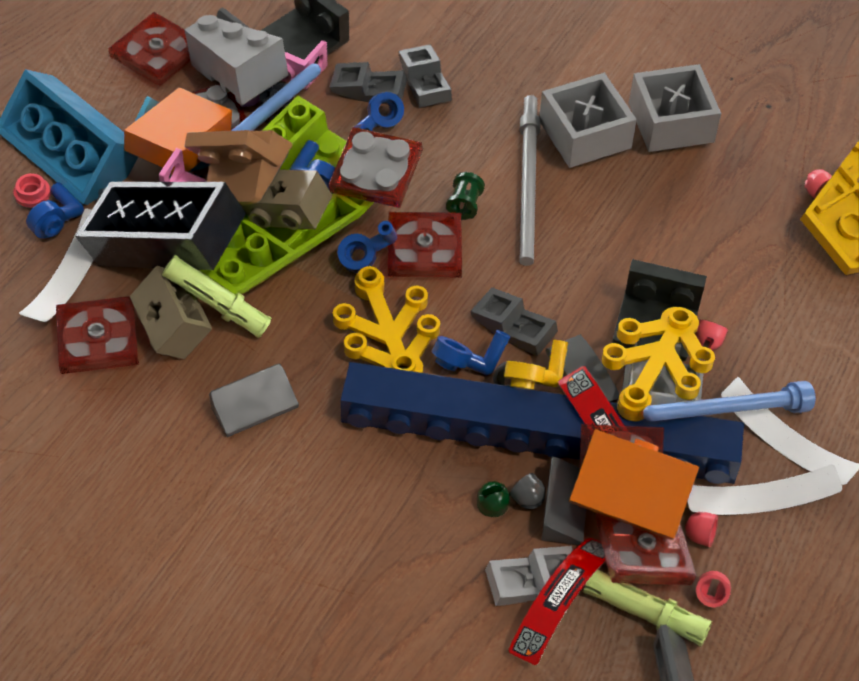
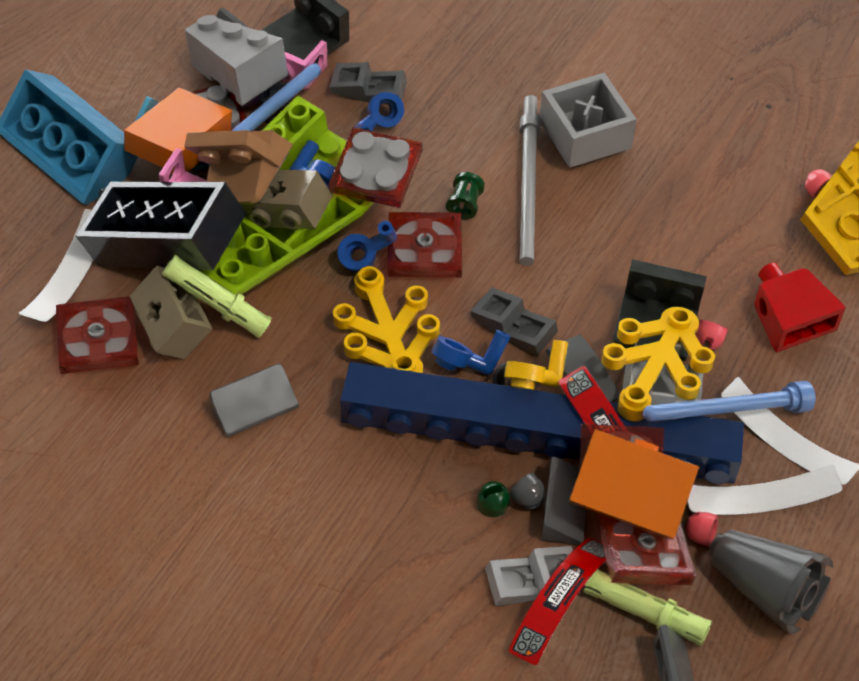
(31, 190): coral plate -> none
(48, 218): blue plate -> none
(153, 49): clear red piece -> none
(425, 76): dark grey slope -> none
(674, 108): light grey brick -> none
(722, 592): coral hinge -> none
(773, 575): none -> dark grey cone
(795, 307): none -> red torso

